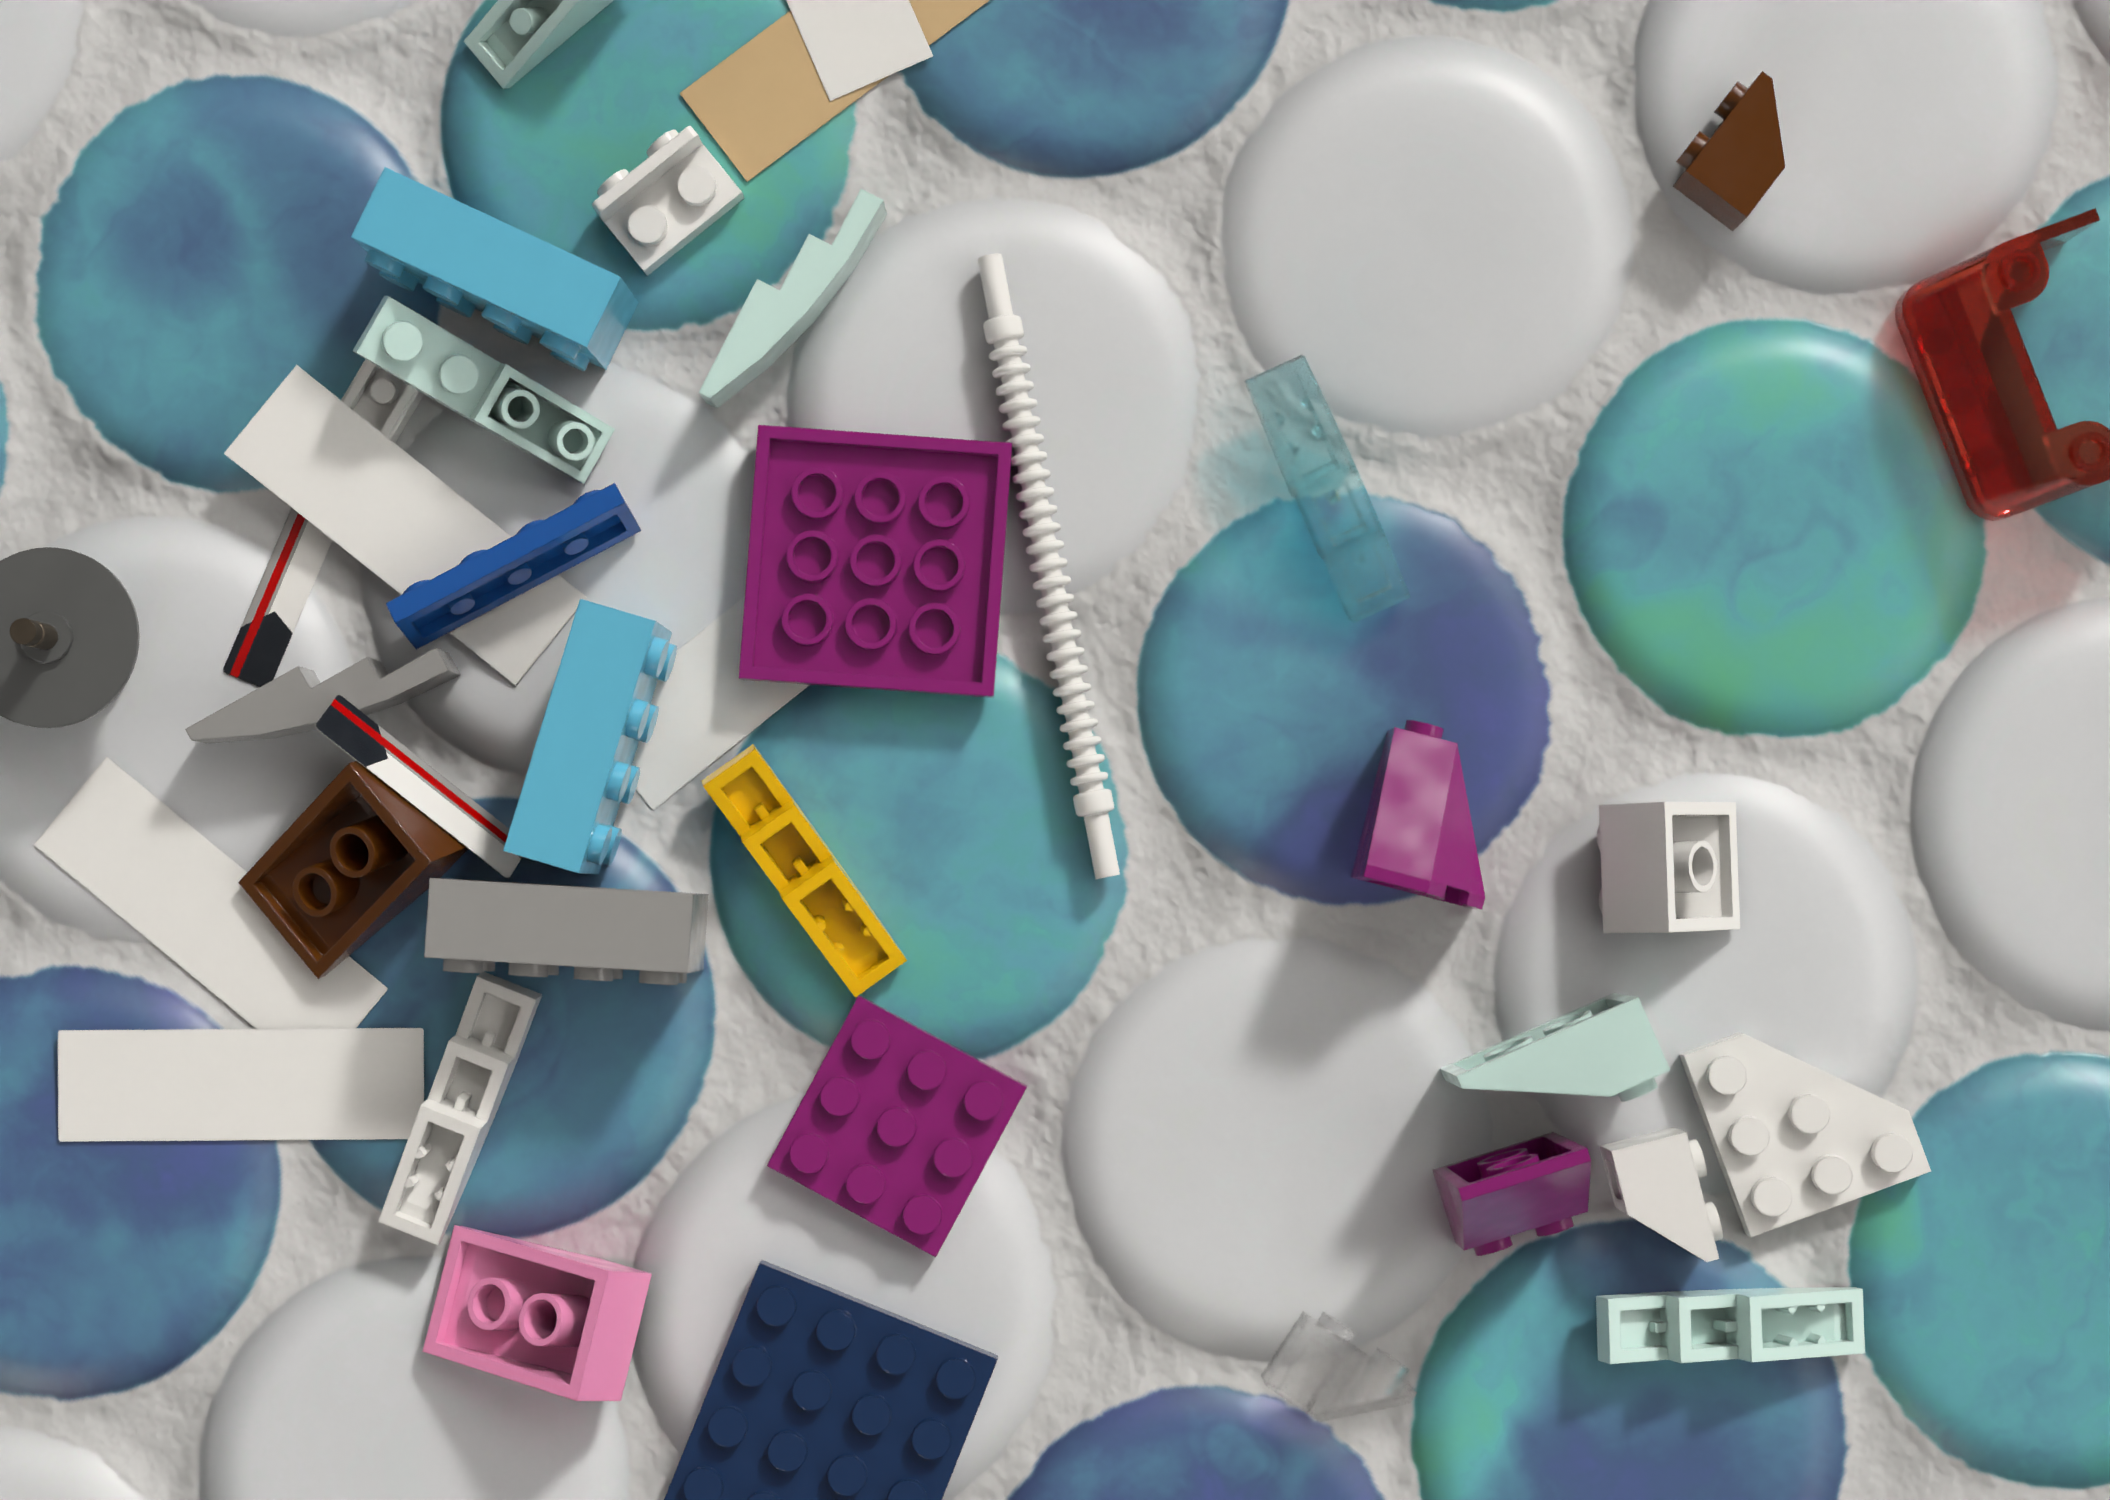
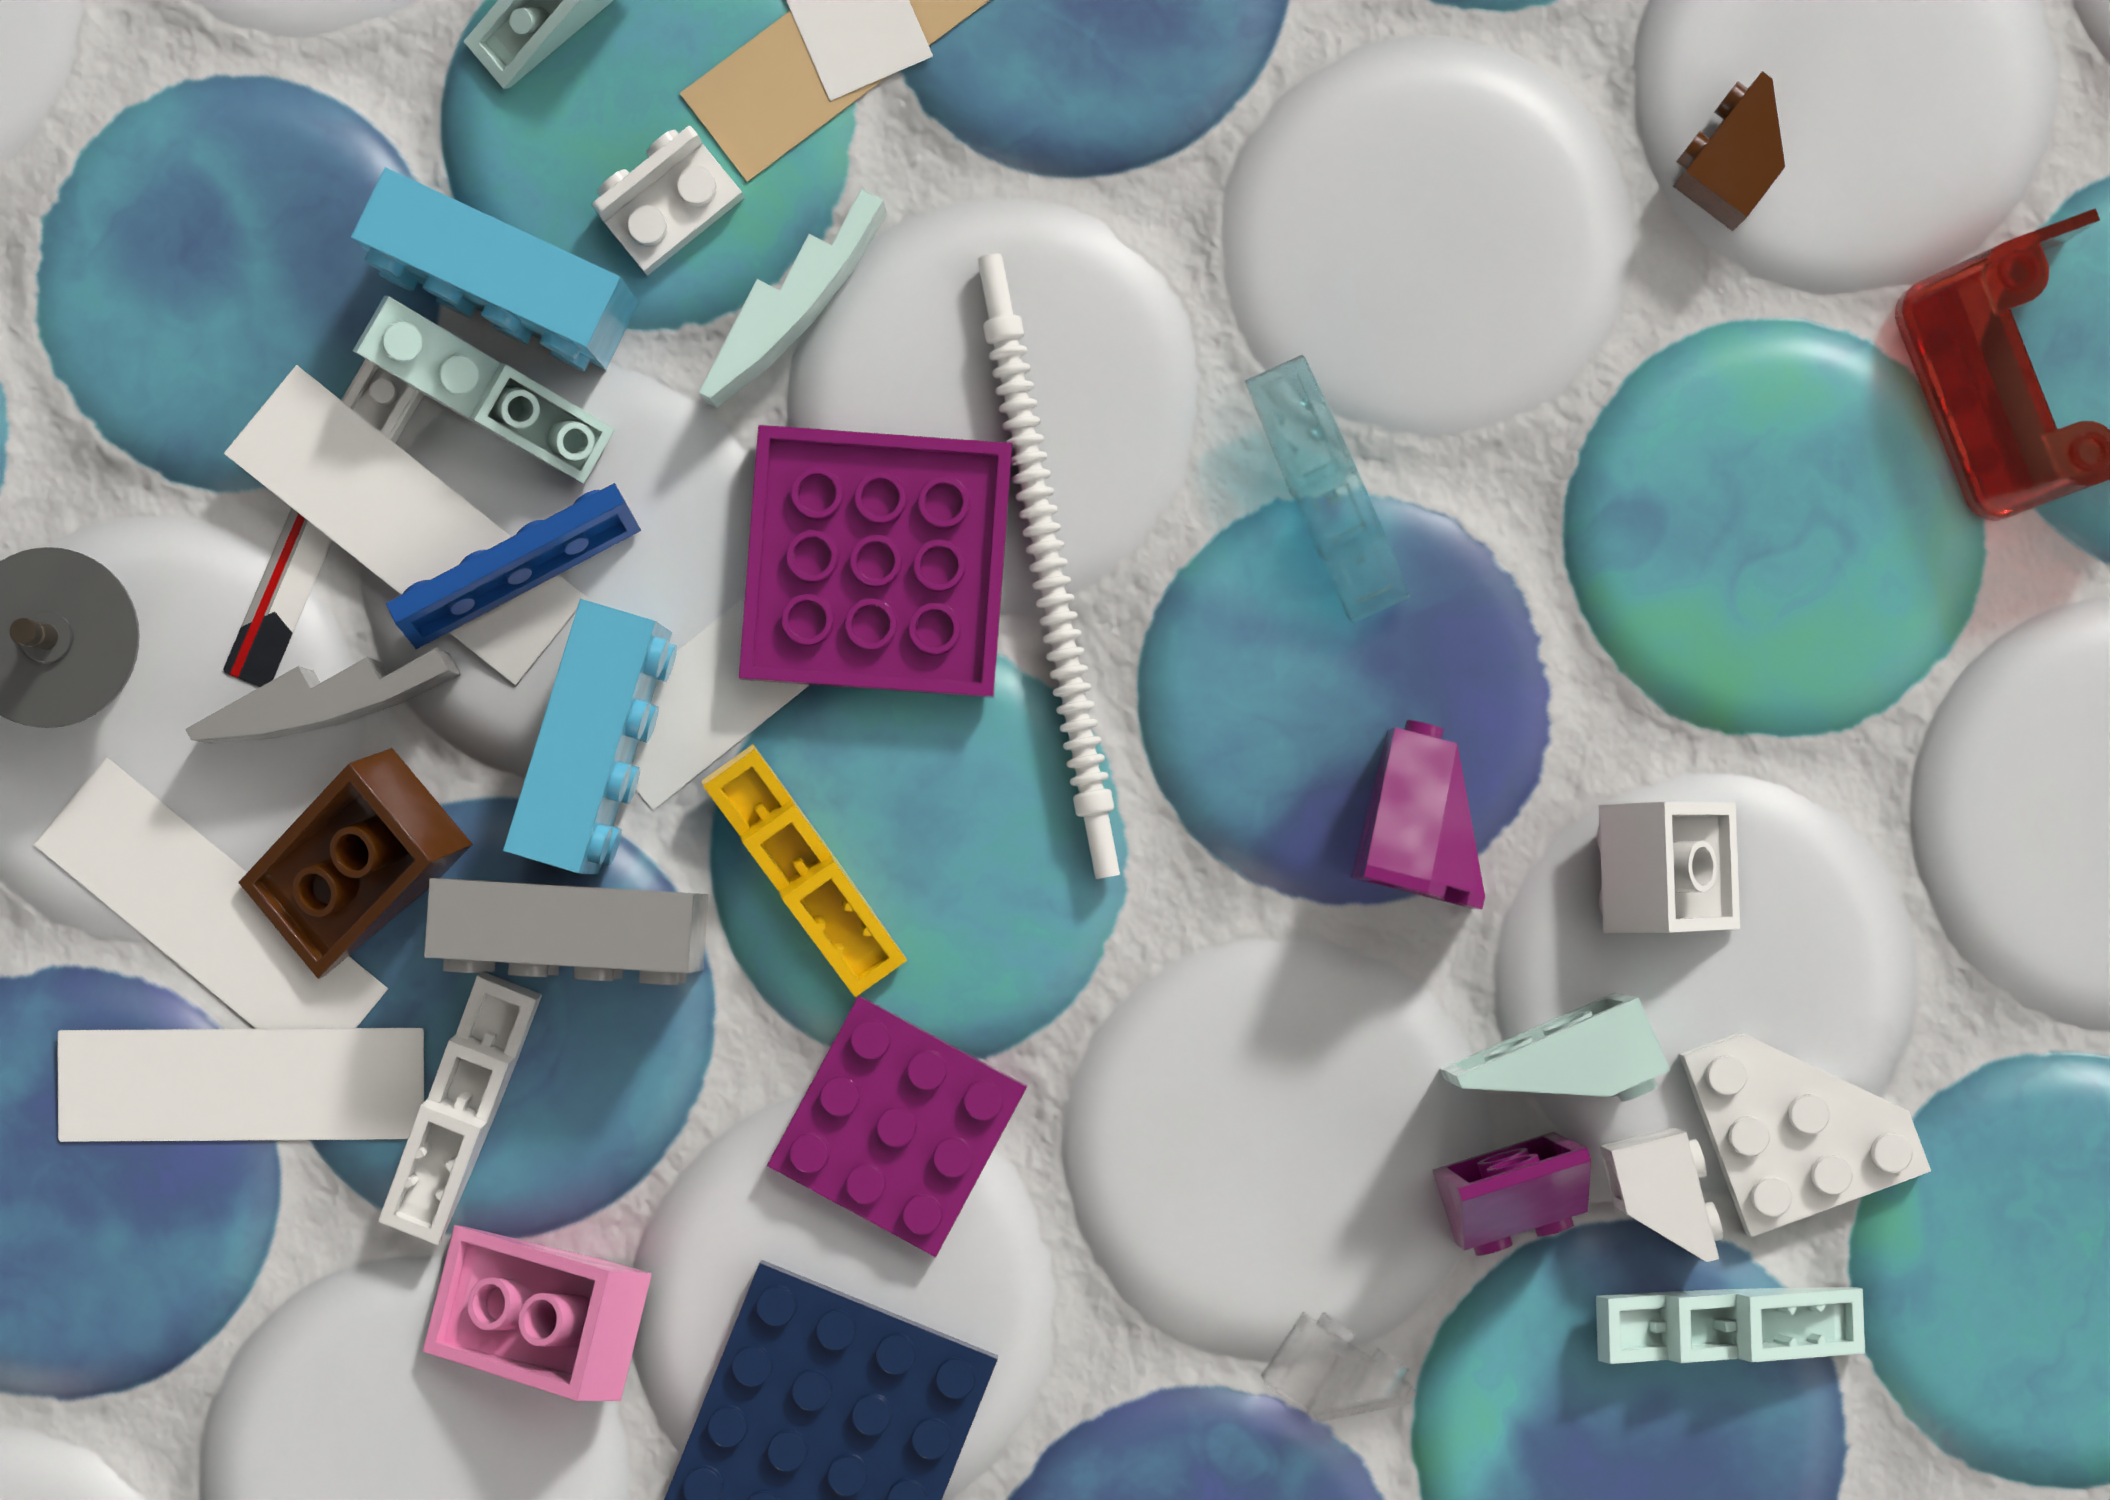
(418, 783): sticker -> none

